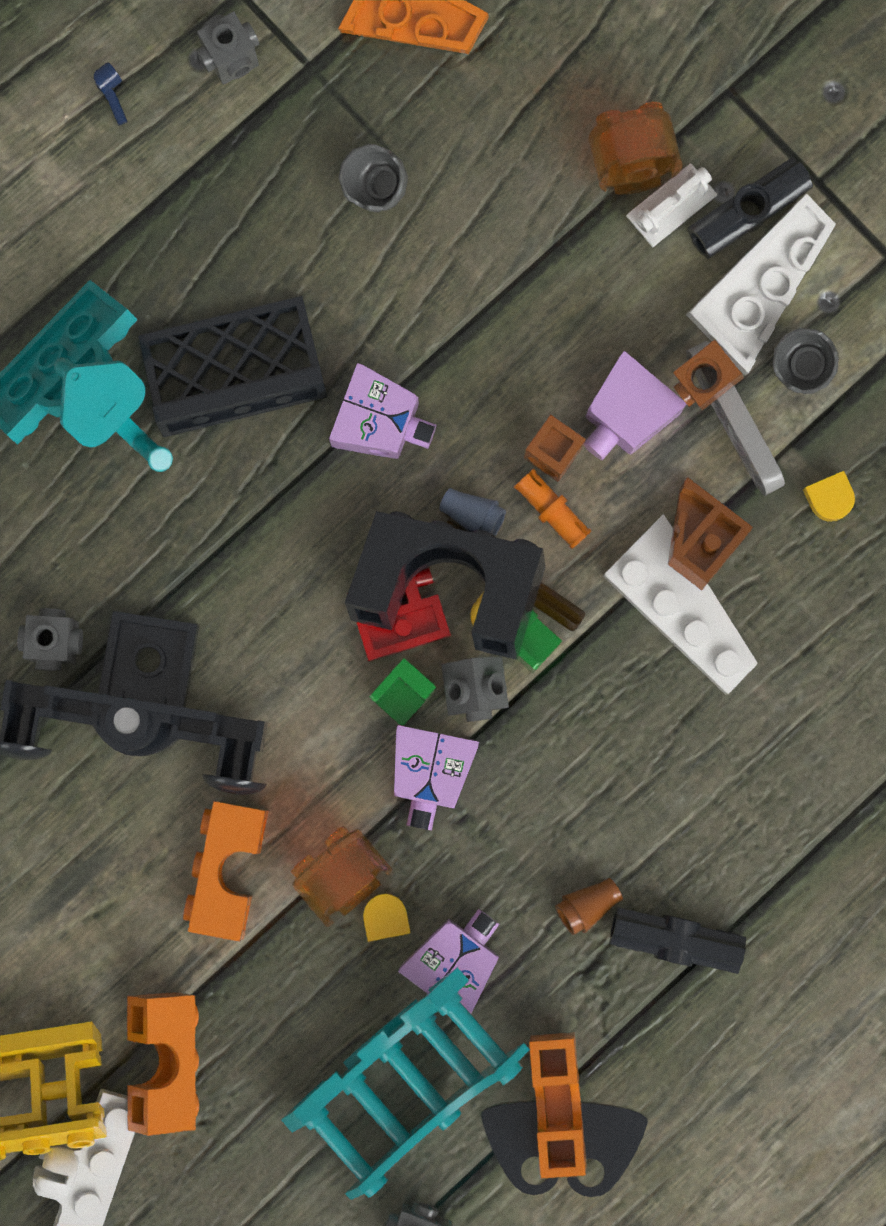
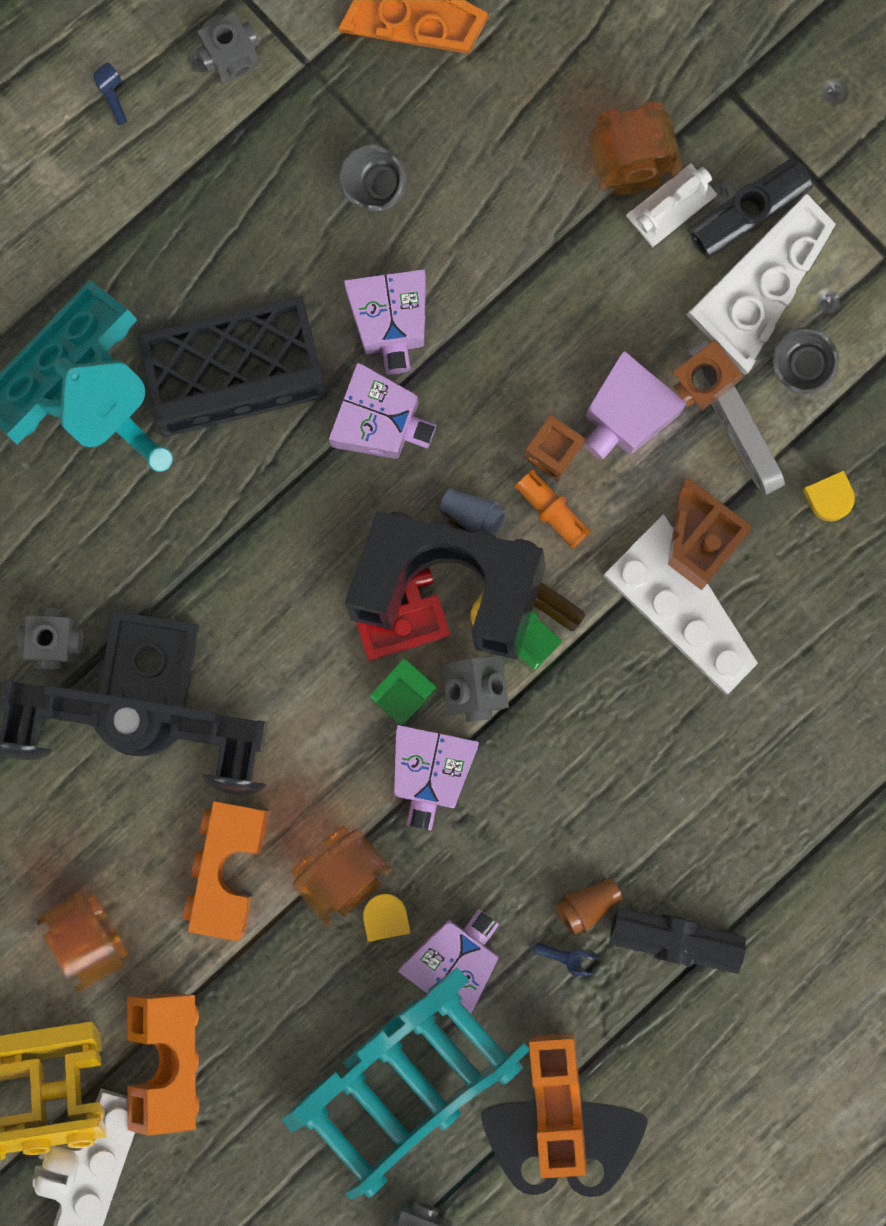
(82, 941): none -> clear orange brick
(389, 315): none -> lavender torso
(571, 959): none -> dark blue hand

